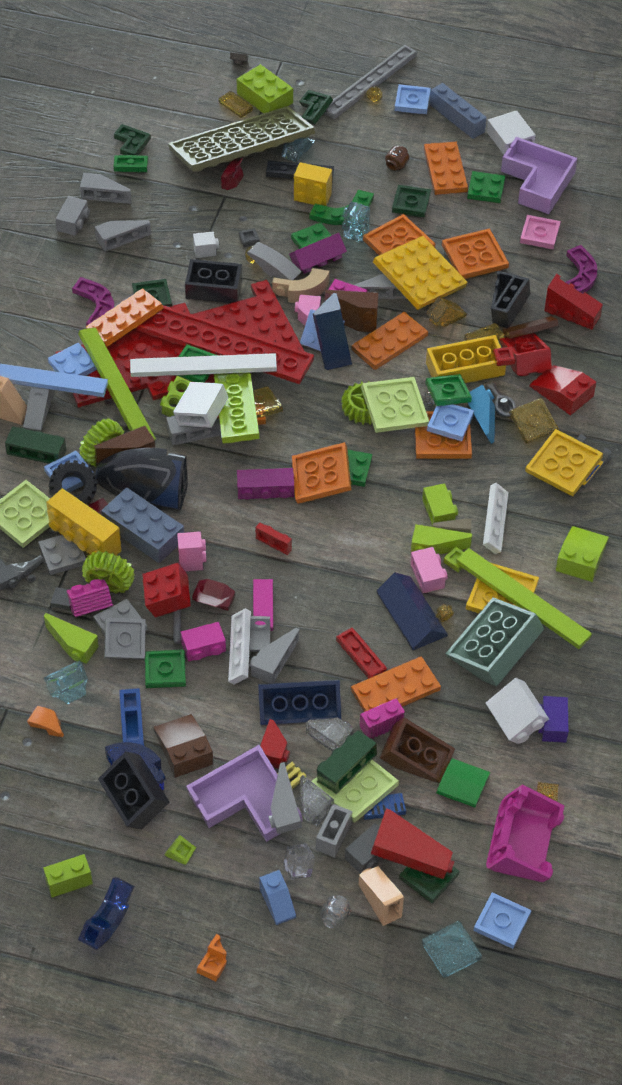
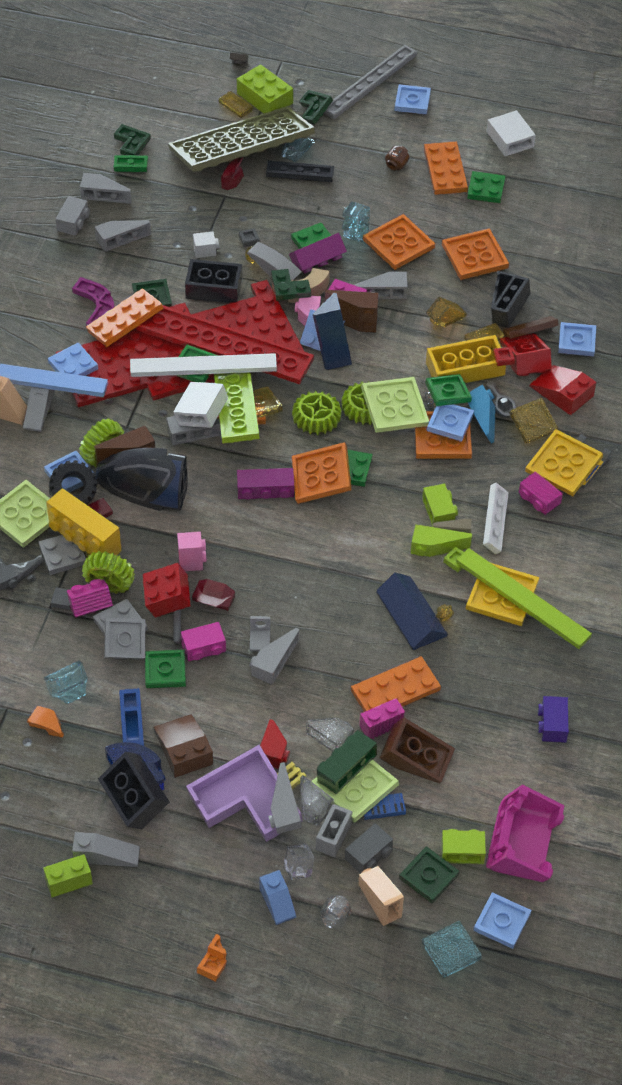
(35, 445): dark green brick -> none
(74, 640): lime slope -> none
(105, 850): none -> light grey slope
(109, 915): clear blue arch -> none
(116, 385): lime tile -> none
(143, 524): sand blue brick -> none
(173, 396): lime brick -> none
(180, 850): lime slope -> none
(239, 646): white plate -> none
(263, 600): dark pink tile -> none
(273, 538): red plate -> none
(288, 289): none -> dark green plate
(299, 701): dark blue slope -> none
(312, 184): yellow brick -> none
(316, 412): none -> lime gear
(334, 215): green plate -> none
(360, 653): red tile -> none
(374, 94): clear yellow plate -> none
(389, 340): orange plate -> none
(409, 846): red slope -> none
(411, 200): dark green plate -> none
(420, 272): yellow plate -> none
(428, 570): bright pink brick -> none
(457, 110): sand blue brick -> none
(463, 782): green slope -> none
(463, 846): none -> lime brick
(495, 640): sand green slope -> none
(517, 711): white brick -> none
(540, 232): bright pink plate -> none
(540, 493): none -> dark pink brick
(544, 173): lavender piece -> none
(548, 789): clear yellow plate -> none
(572, 305): red wedge -> none
(577, 339): none -> light blue plate
(581, 553): lime slope -> none
(586, 266): magenta plate -> none

